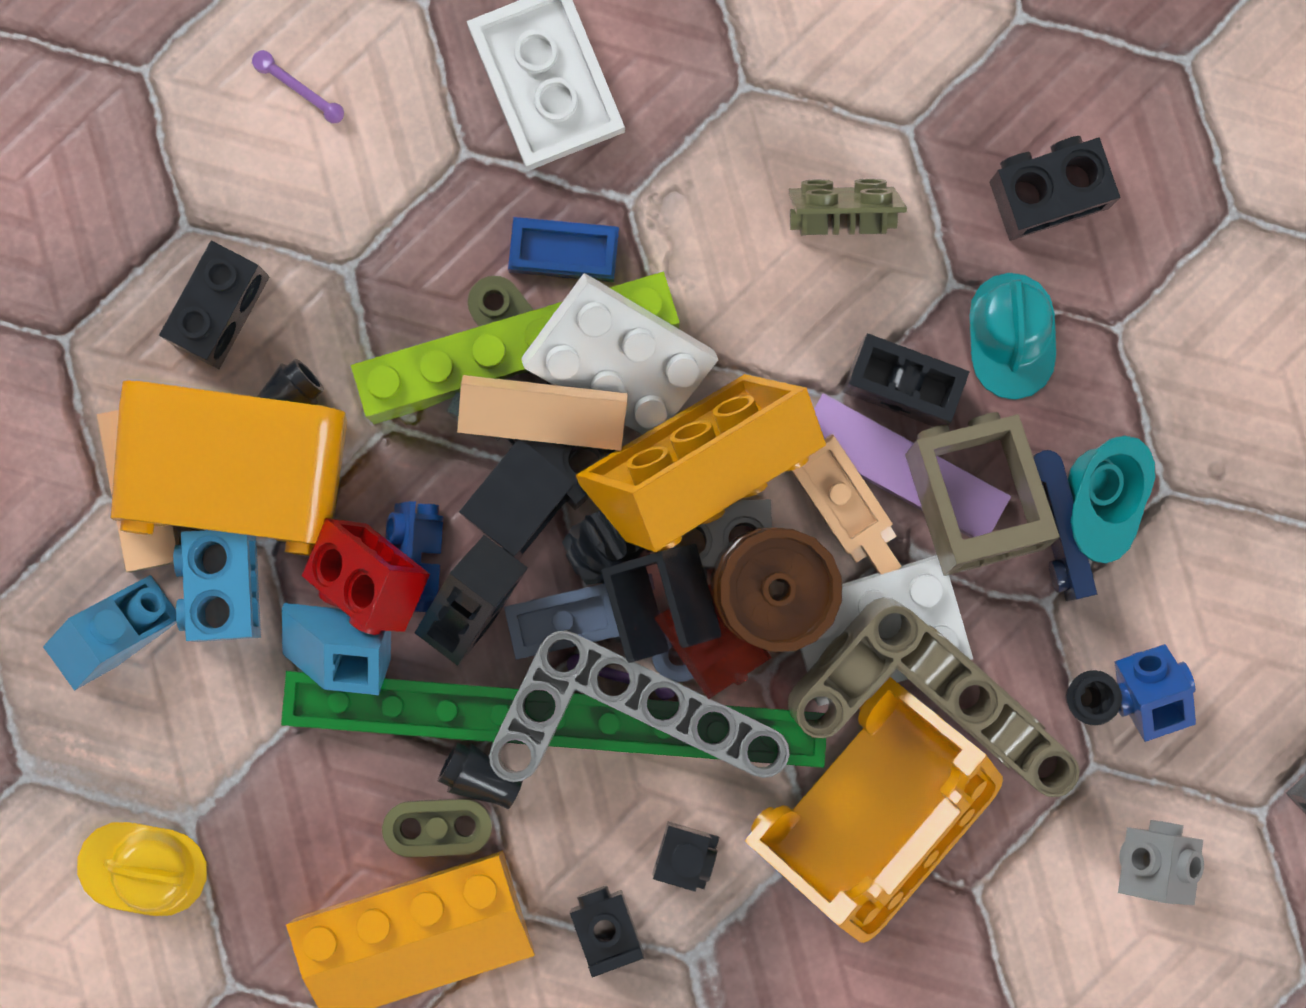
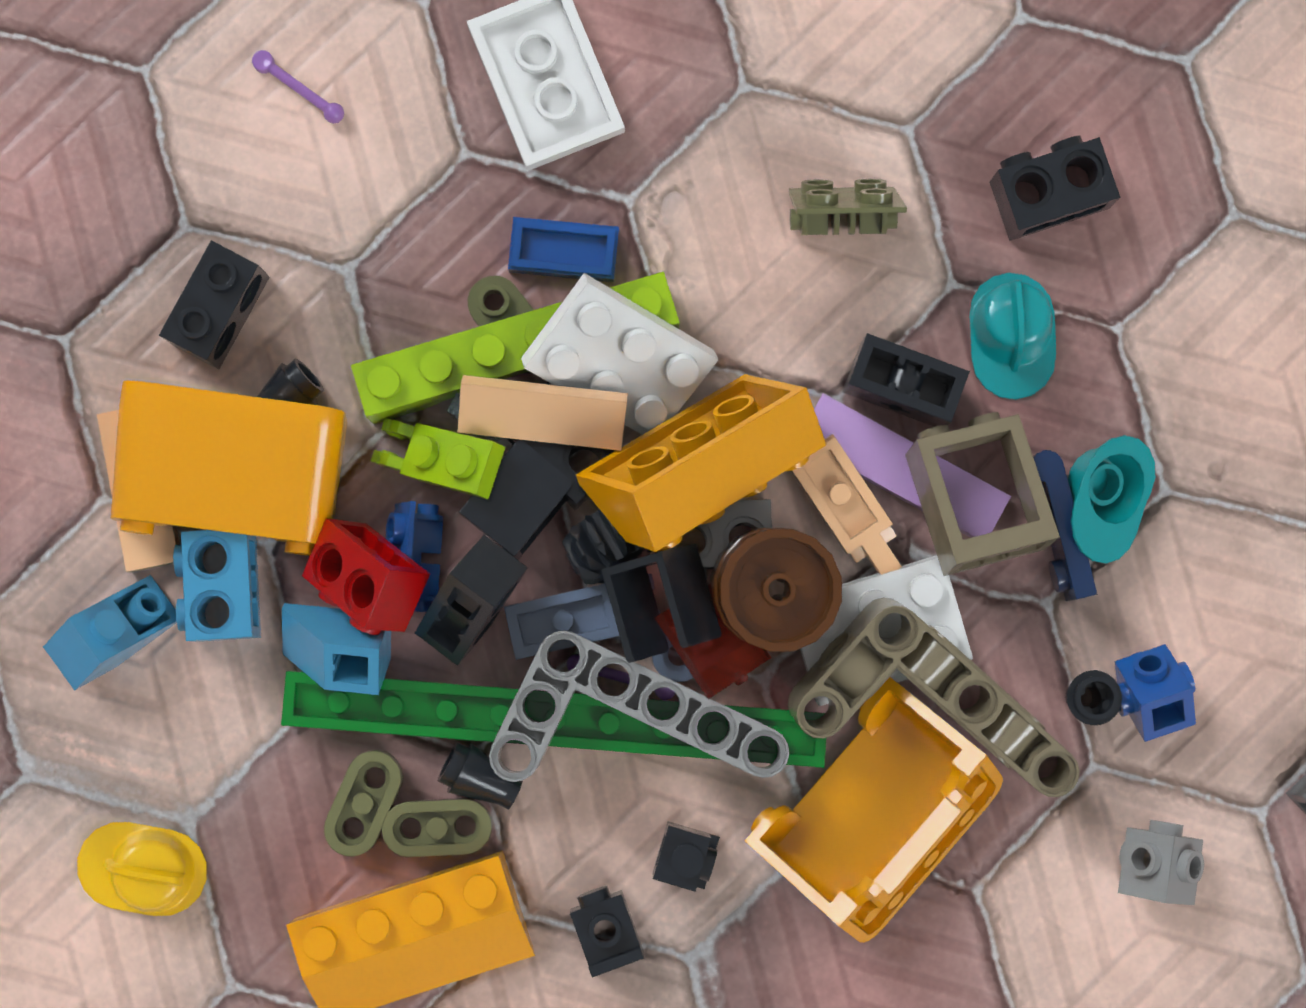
(362, 801): none -> olive plate
(443, 458): none -> lime hinge

